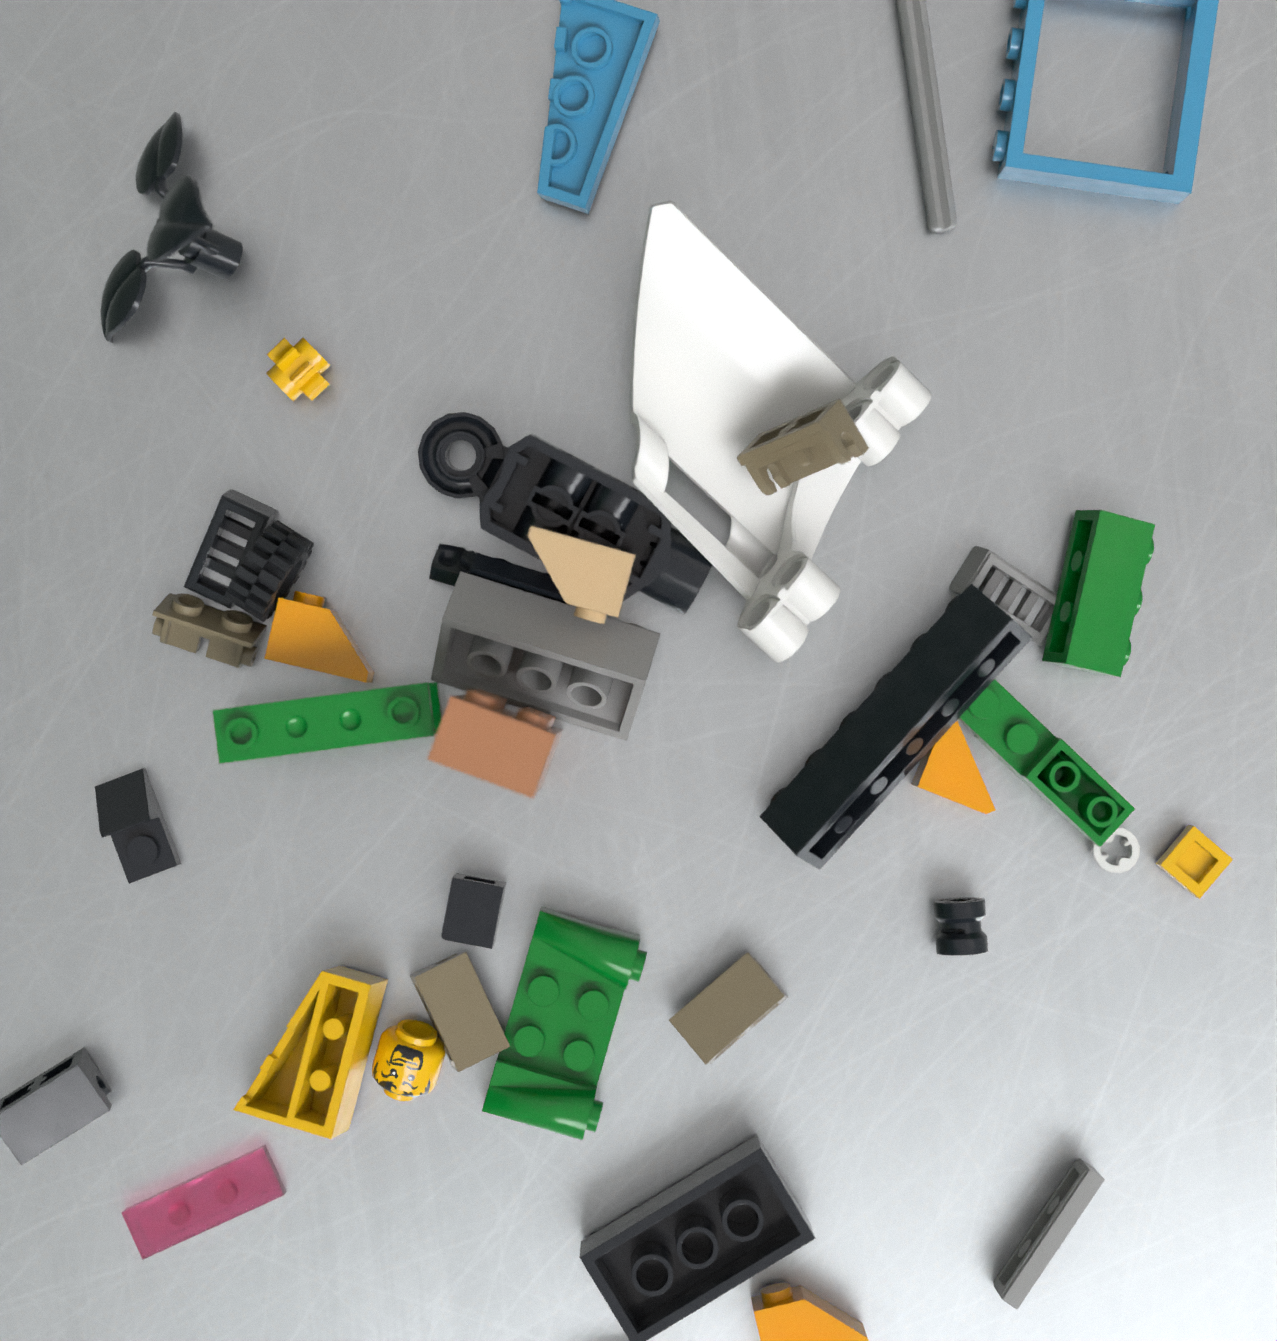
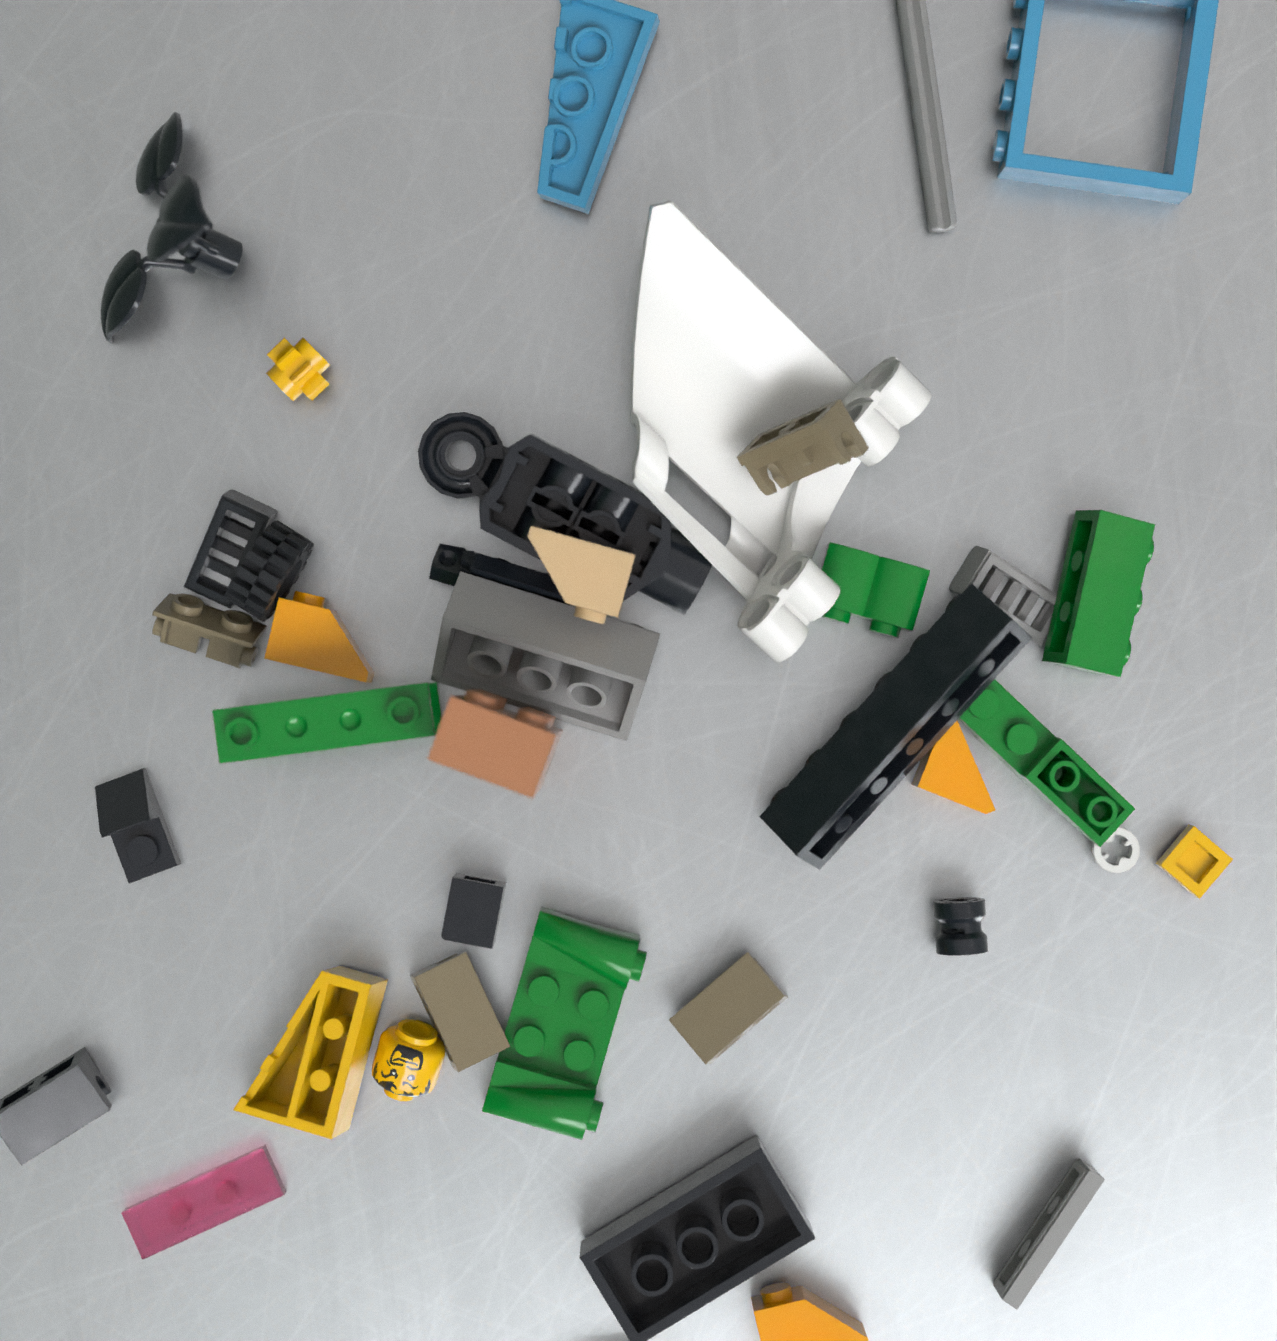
(874, 589): none -> green brick

